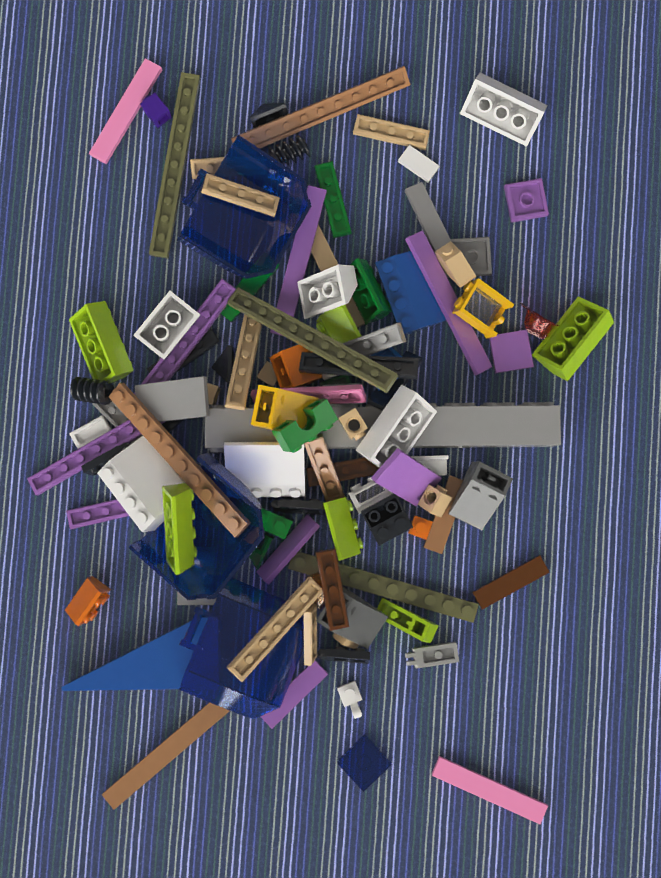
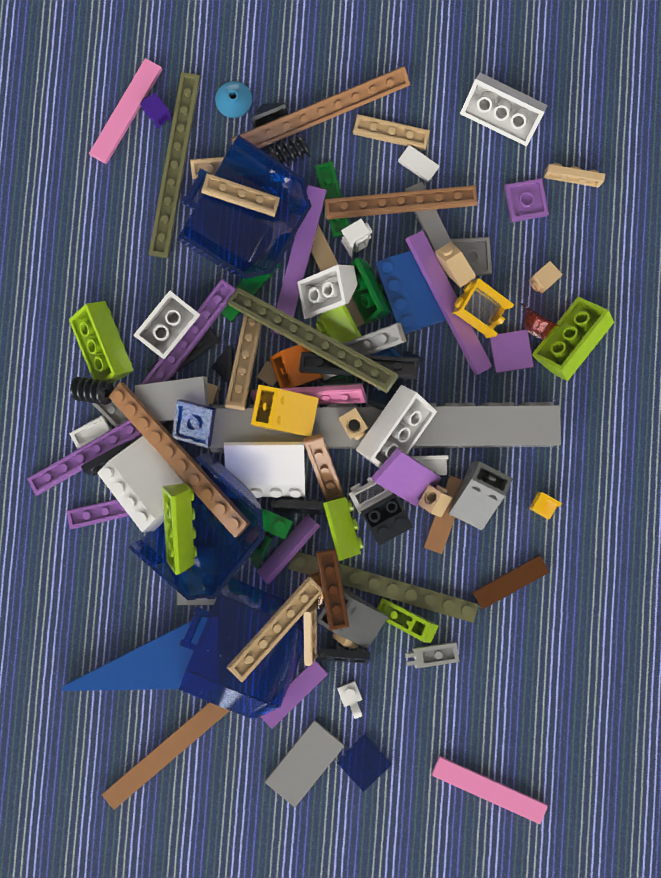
(87, 600): orange slope -> none
(193, 423): none -> clear blue tile
(233, 107): none -> dark azure dish
(304, 763): none -> light grey tile
(319, 418): green arch -> none
(346, 470): reddish brown tile -> none
(356, 236): none -> white window
(401, 202): none -> medium nougat tile
(421, 527): orange plate -> none
(544, 505): none -> yellow panel
(545, 277): none -> tan brick
(574, 175): none -> tan plate

